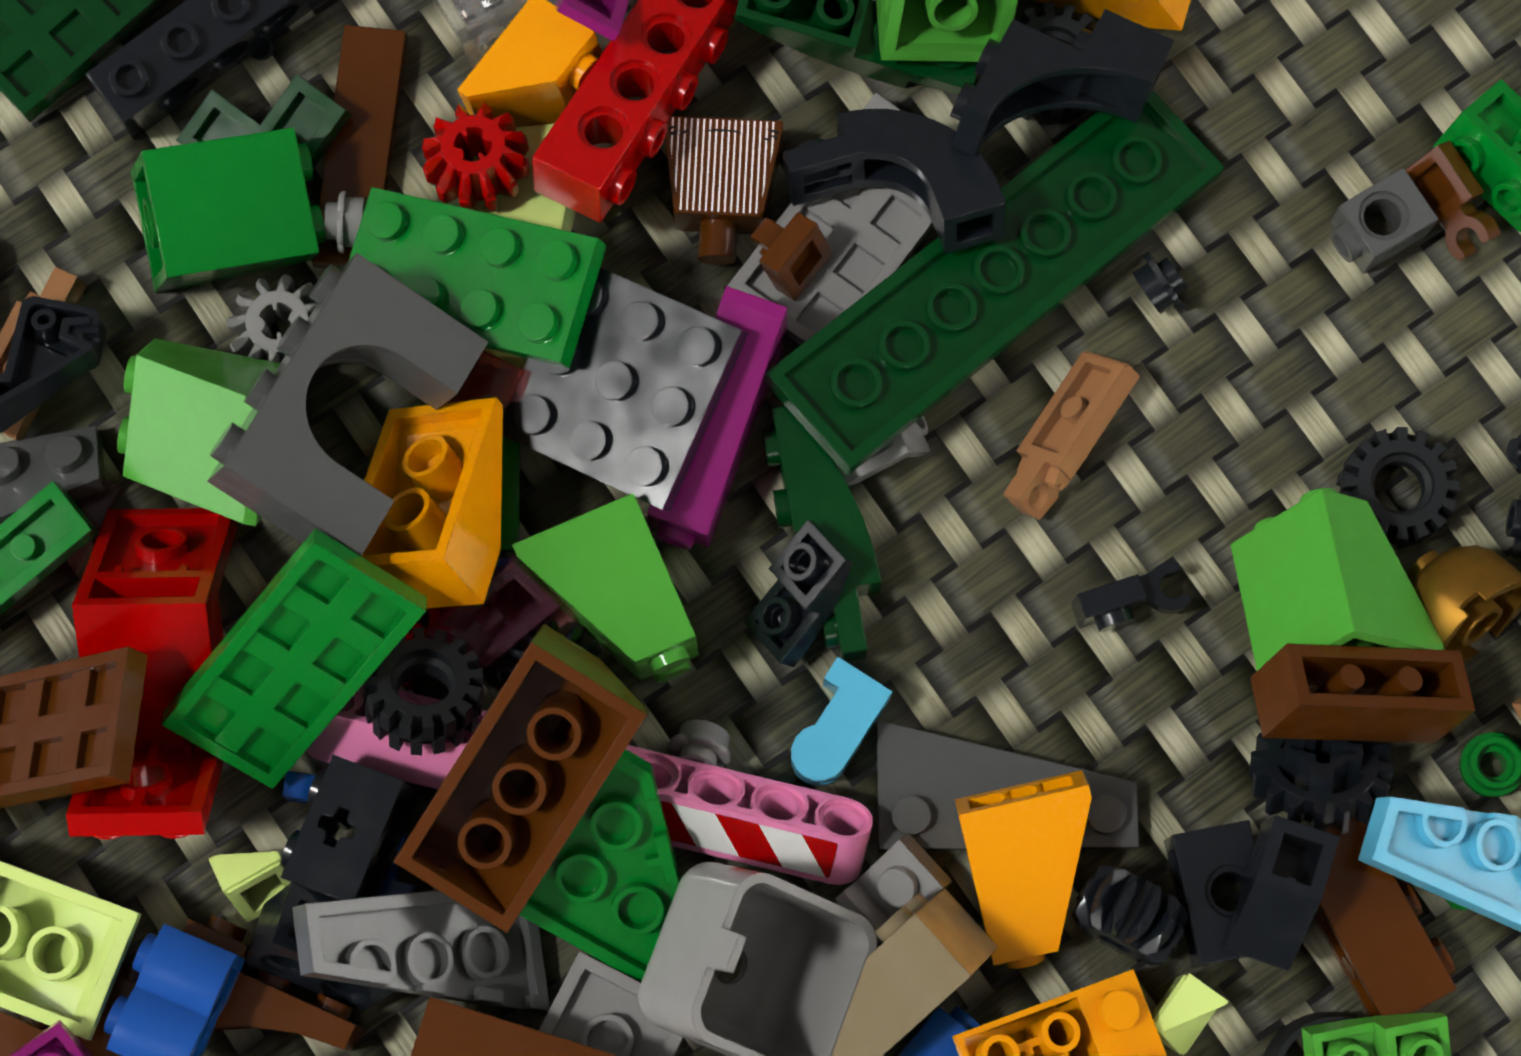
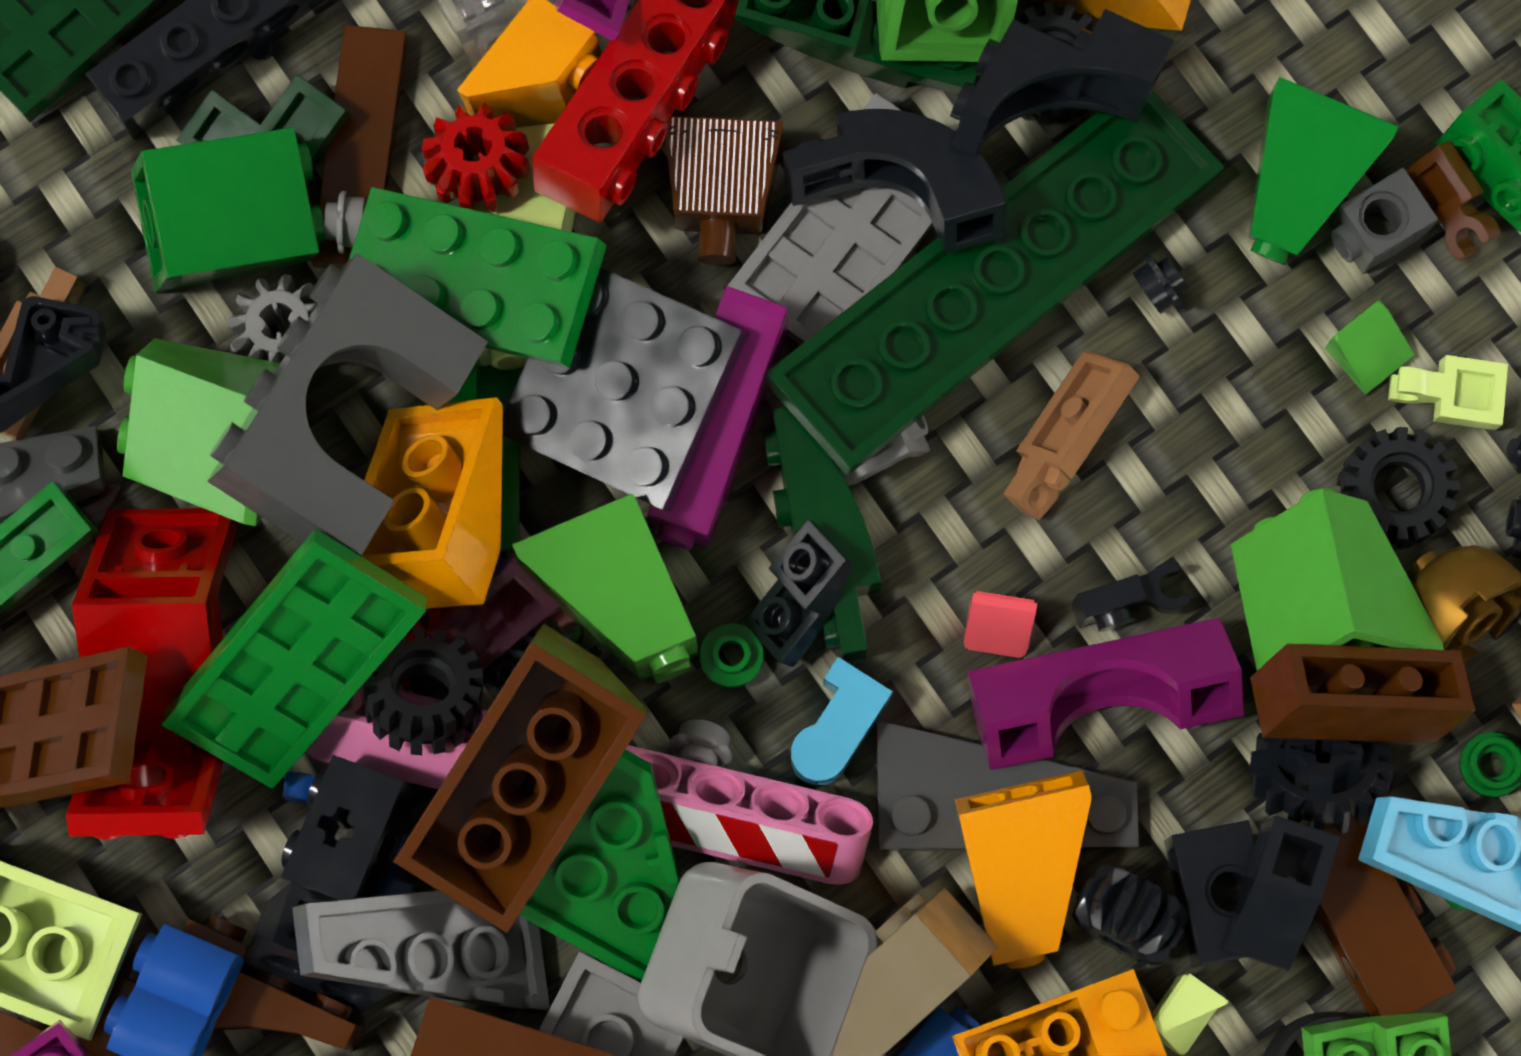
(249, 879): yellowish green slope -> none
(490, 379): clear red piece -> none
(735, 675): none -> green plate
(791, 253): reddish brown tile -> none
(894, 882): light grey bracket -> none
(999, 624): none -> coral slope
(1176, 671): none -> magenta arch
(1308, 165): none -> green slope
(1370, 347): none -> bright green slope
(1463, 391): none -> yellowish green plate

